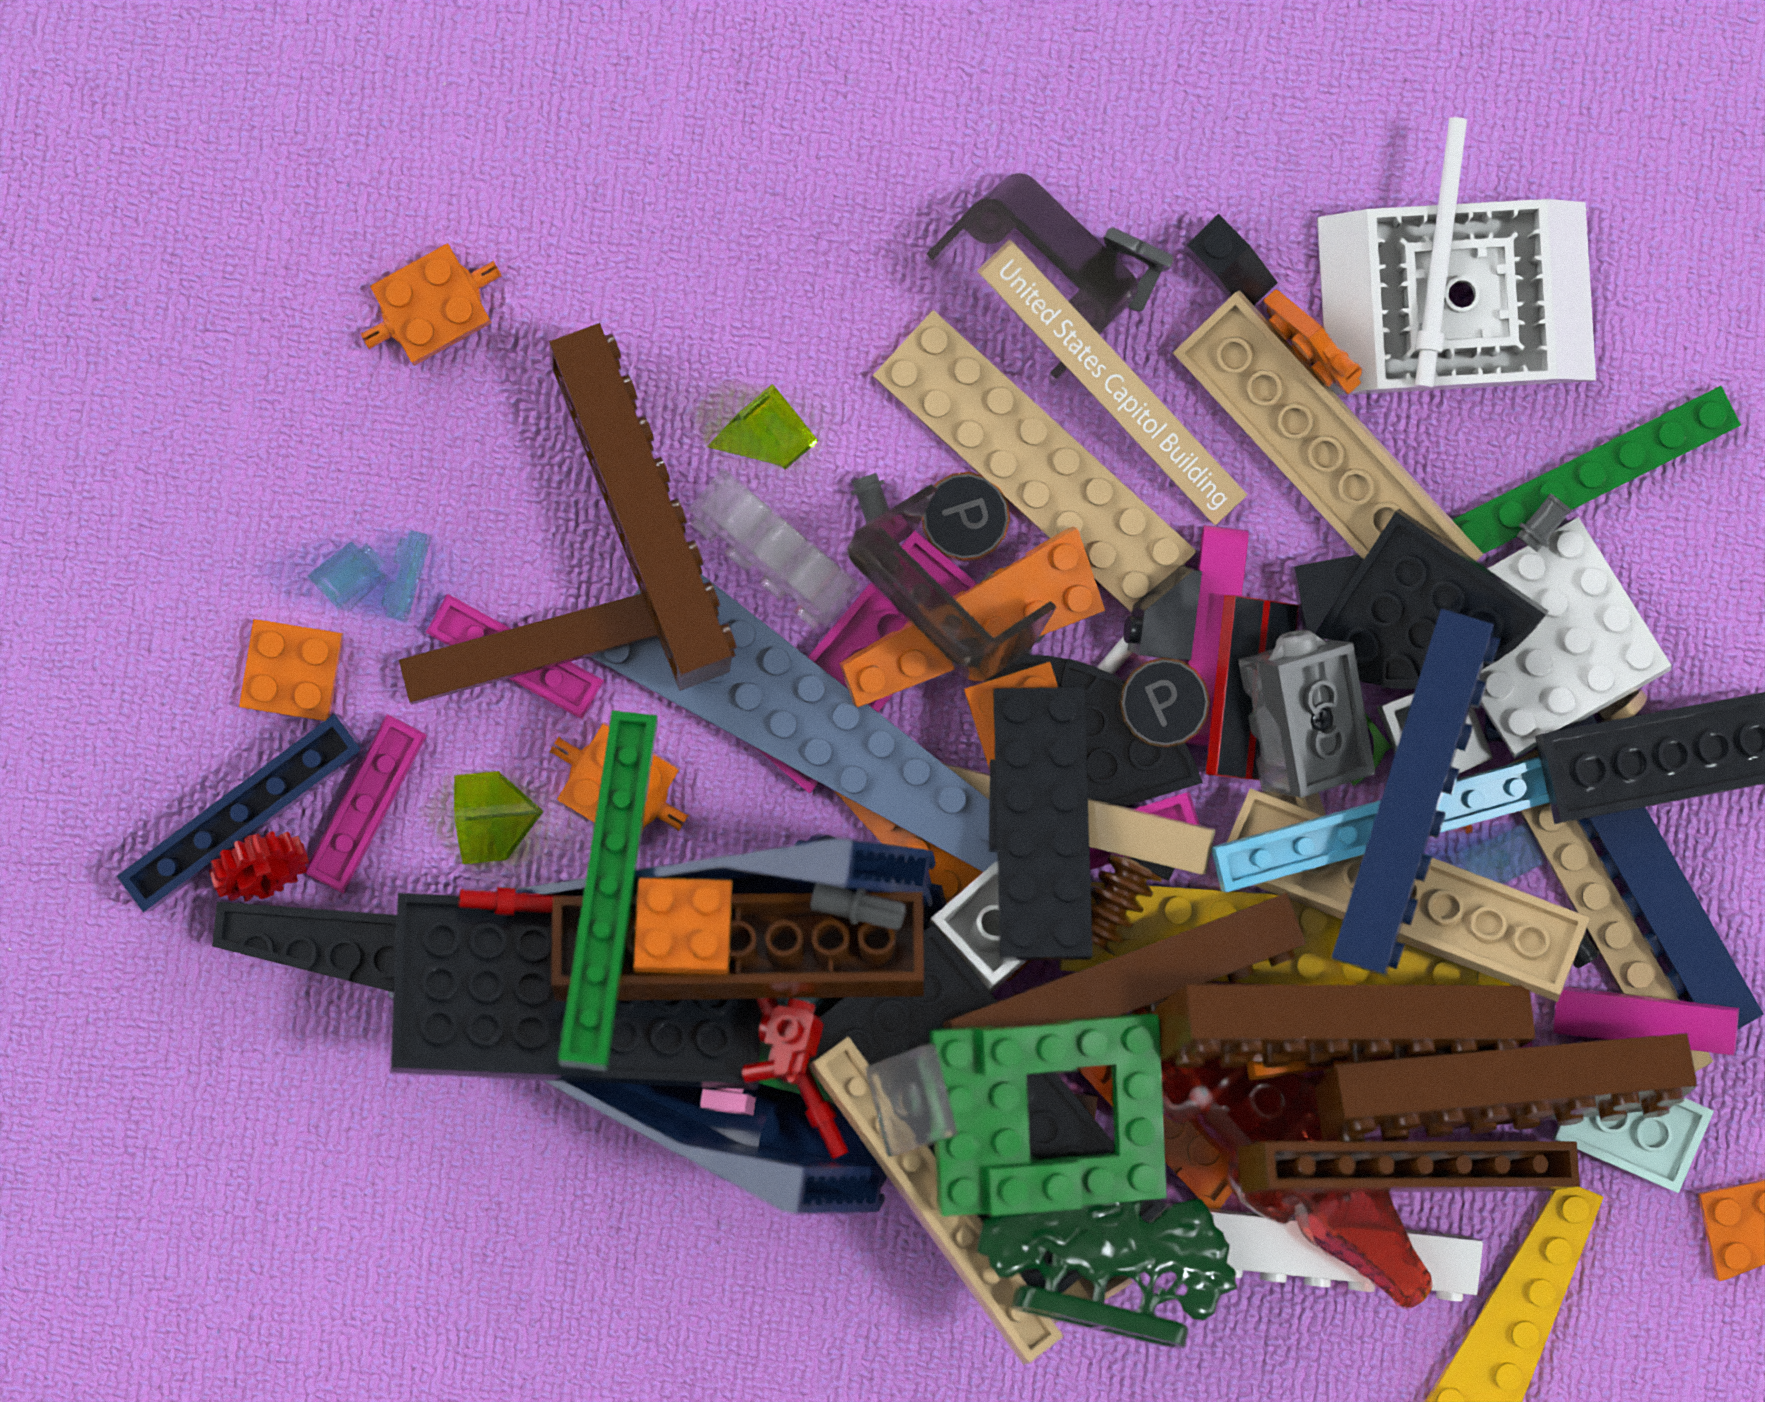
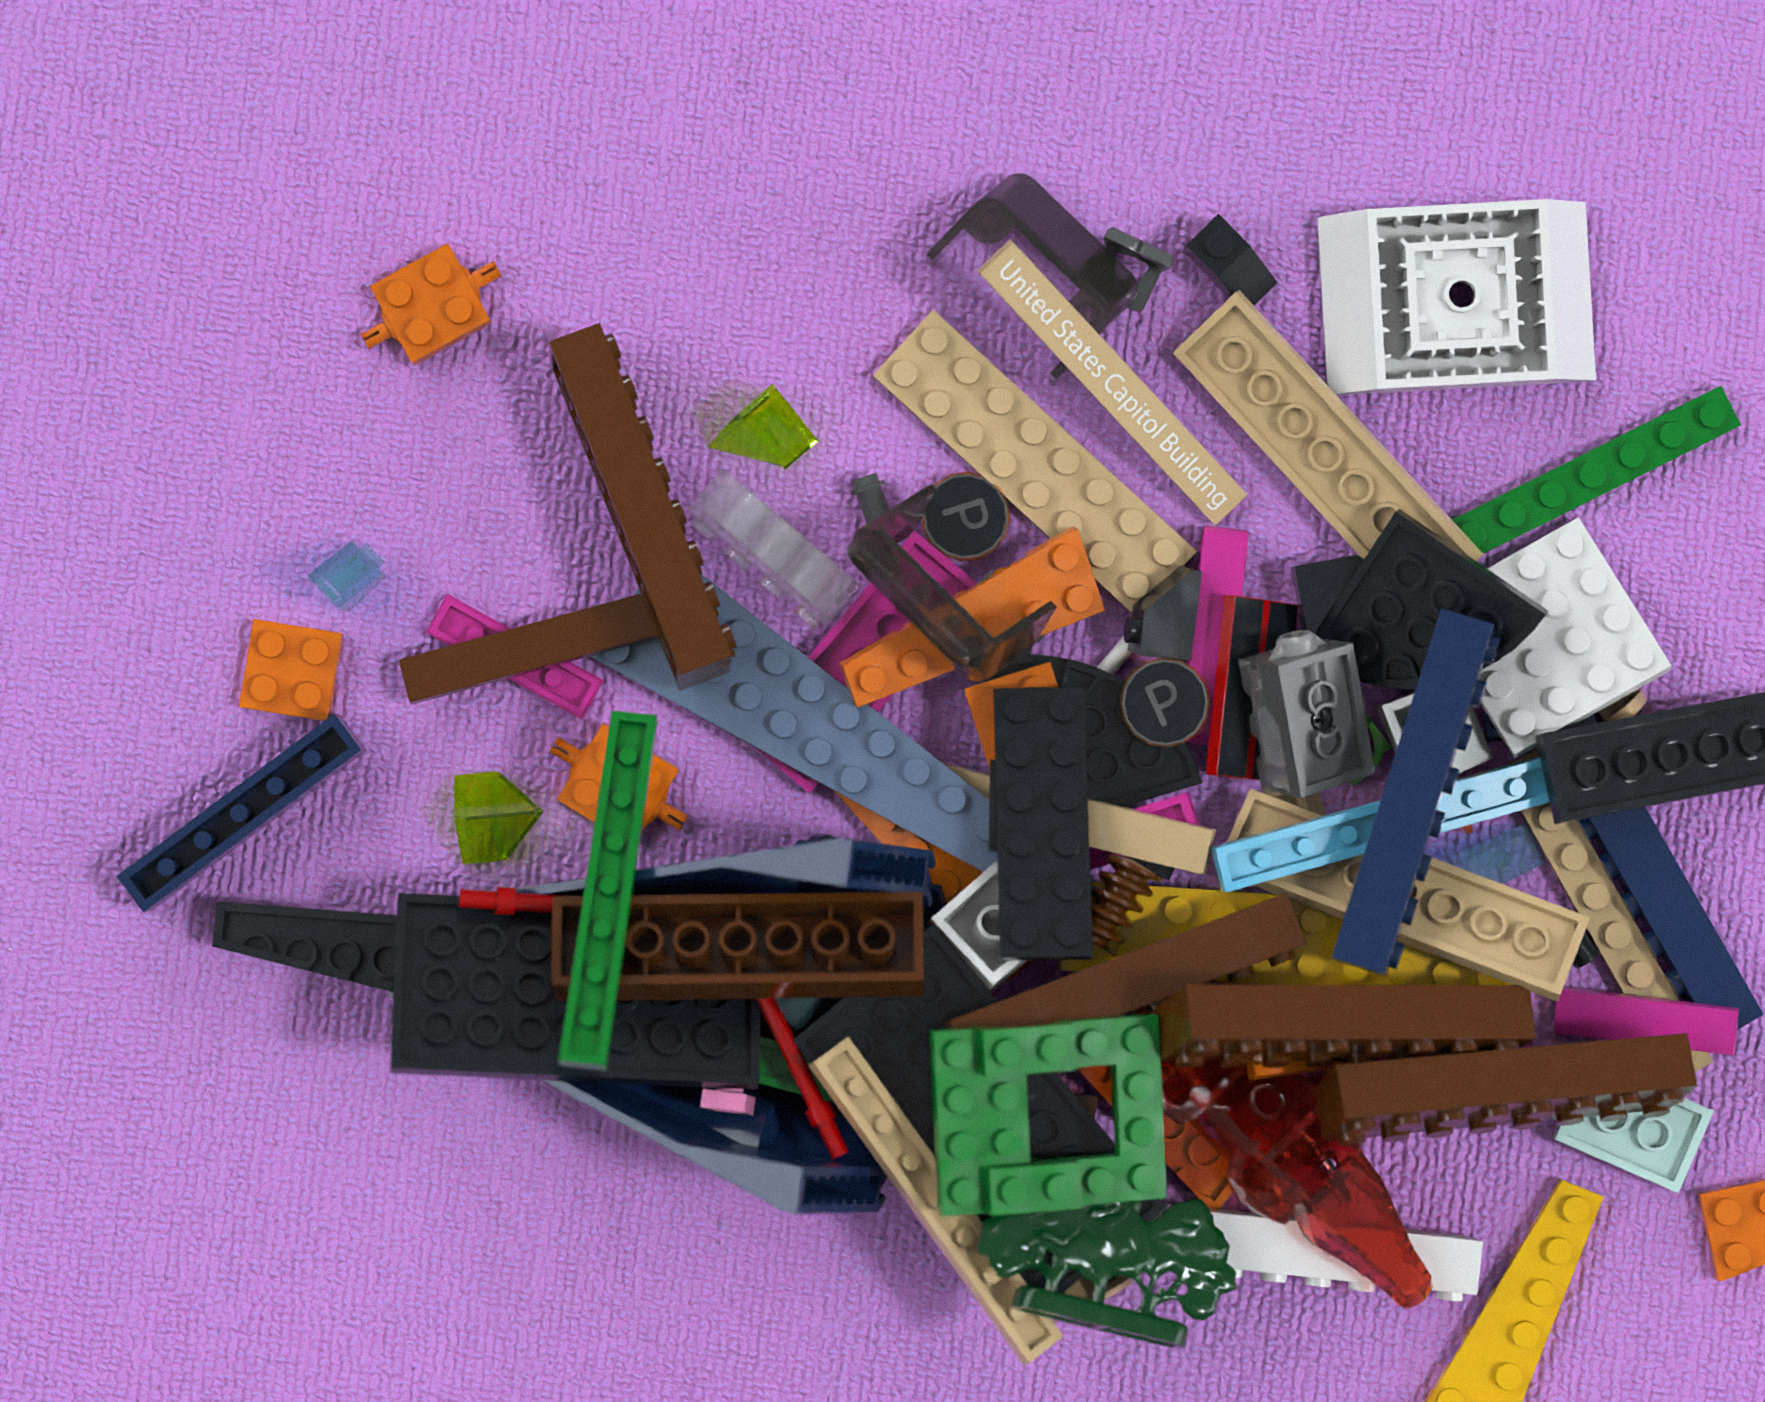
(258, 866): red gear -> none
(365, 803): dark pink tile -> none
(411, 557): clear light blue plate -> none
(683, 926): orange plate -> none
(793, 1038): red piece -> none
(858, 906): dark grey axle -> none
(911, 1100): clear tile -> none
(1312, 343): orange plate -> none
(1408, 1166): reddish brown brick -> none
(1430, 340): white bar -> none
(1543, 523): dark grey pin -> none

